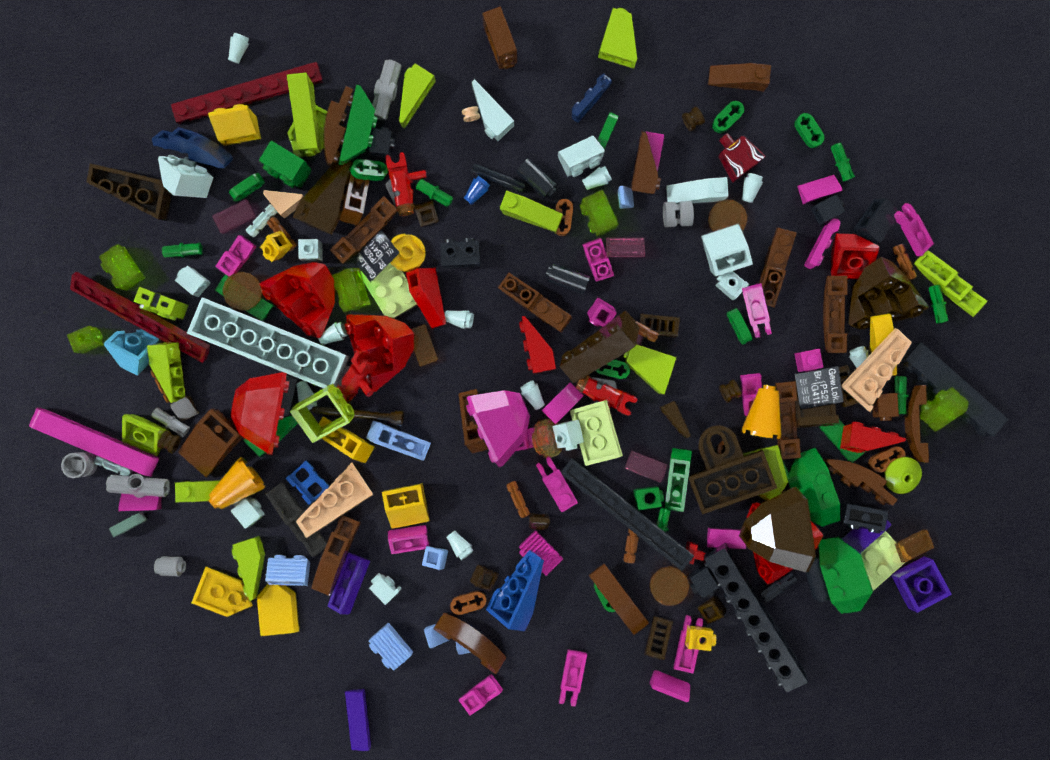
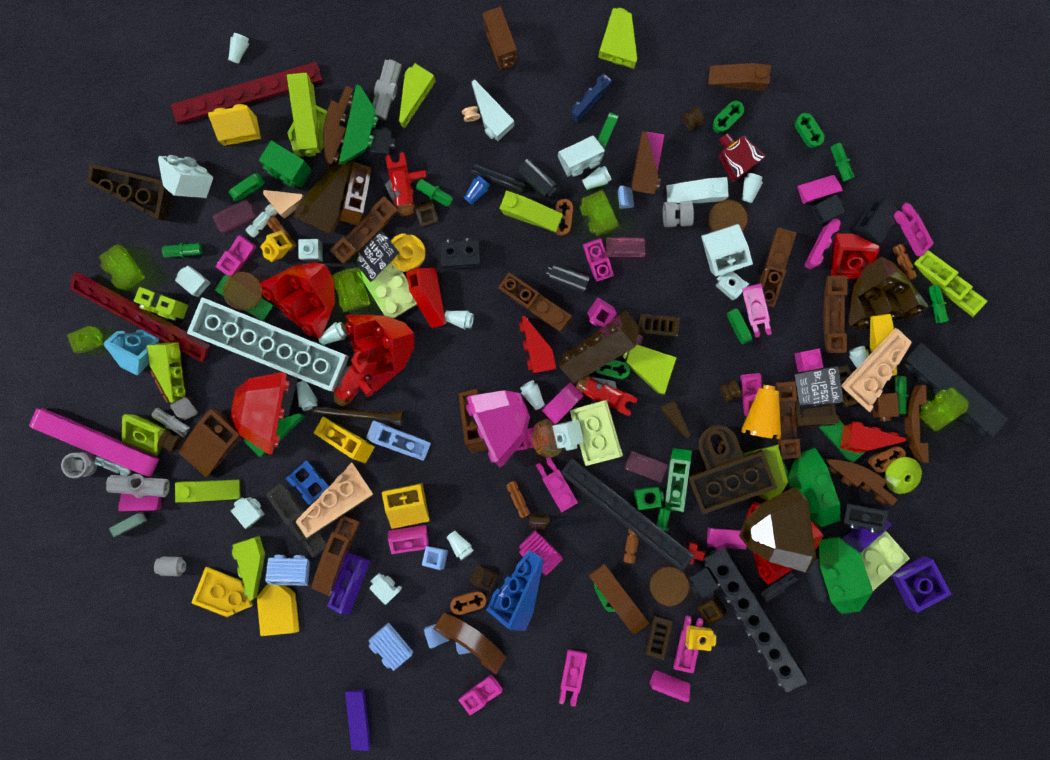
(197, 146): dark blue slope -> none
(236, 485): light orange cone -> none
(309, 423): lime window -> none
(369, 170): green beam -> none
(423, 346): clear orange tile -> none
(646, 332): dark orange axle -> none
(914, 545): clear orange tile -> none

